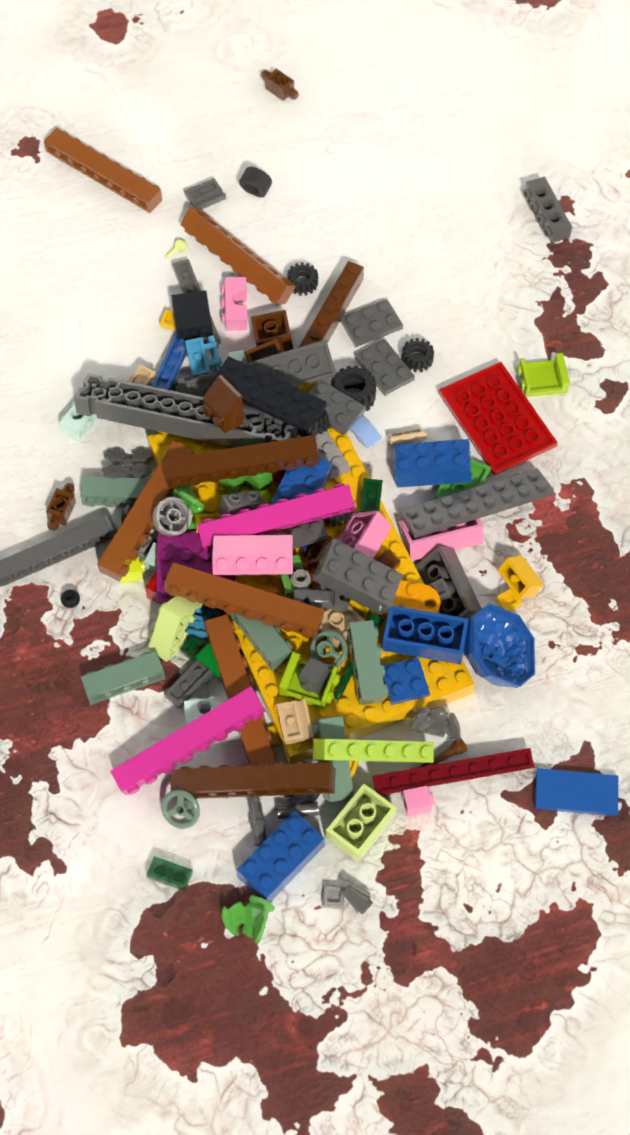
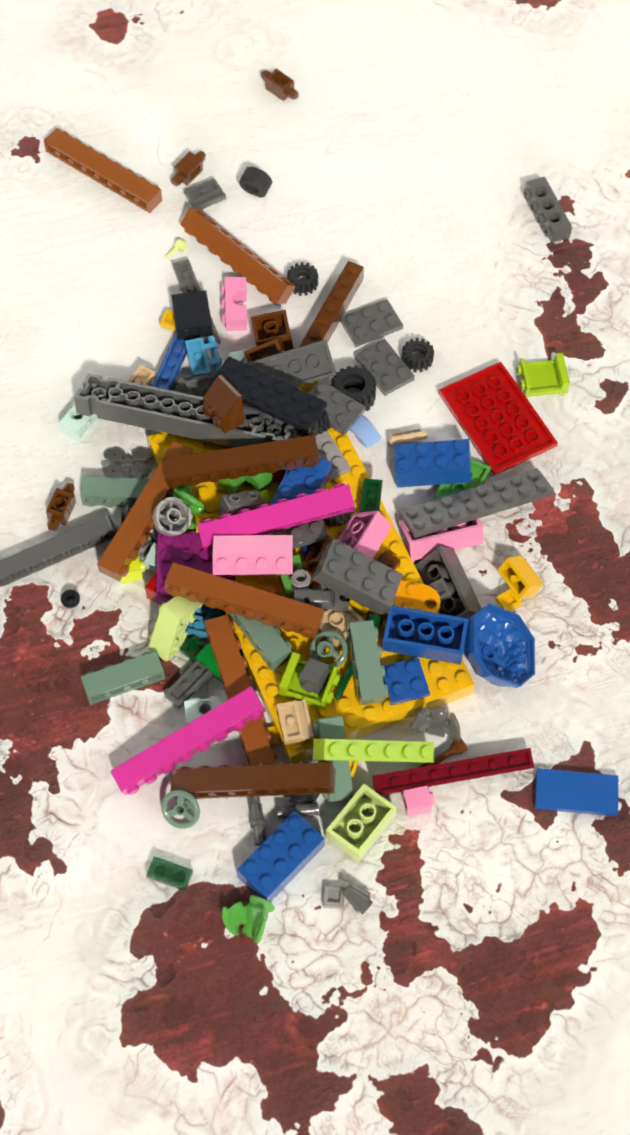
(188, 168): none -> reddish brown piece

